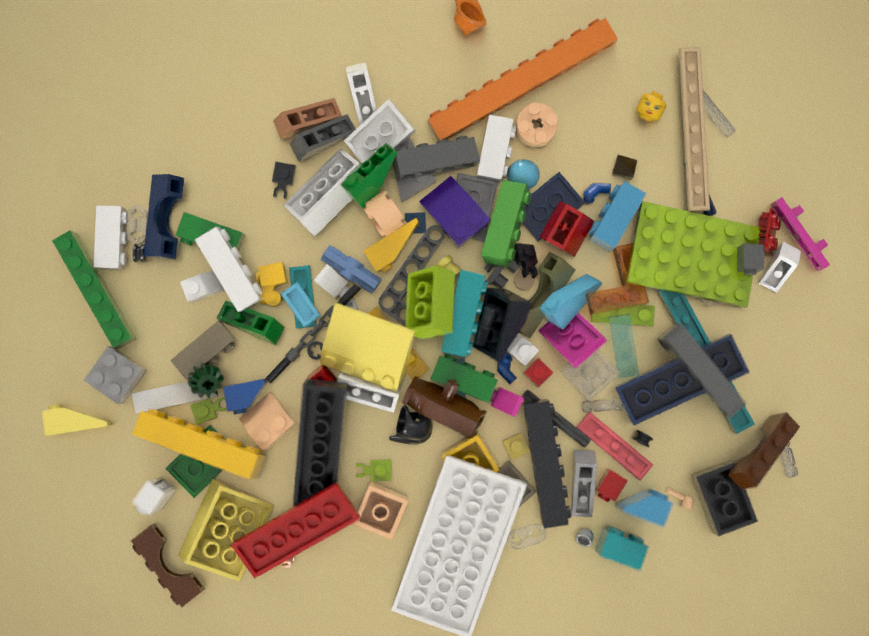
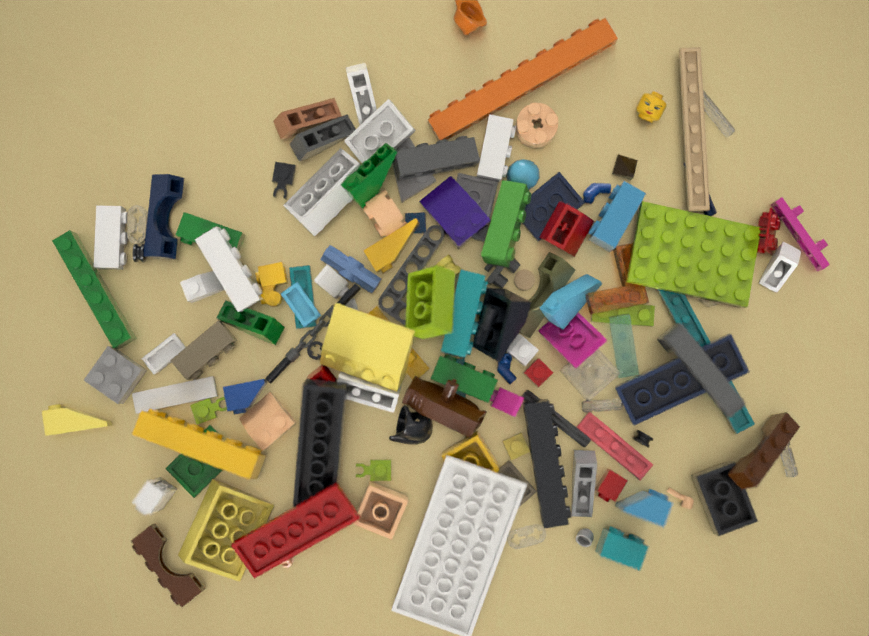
(163, 353): none -> white tile
(202, 387): dark green gear -> none
(526, 256): black plate -> none
(750, 259): dark grey brick -> none

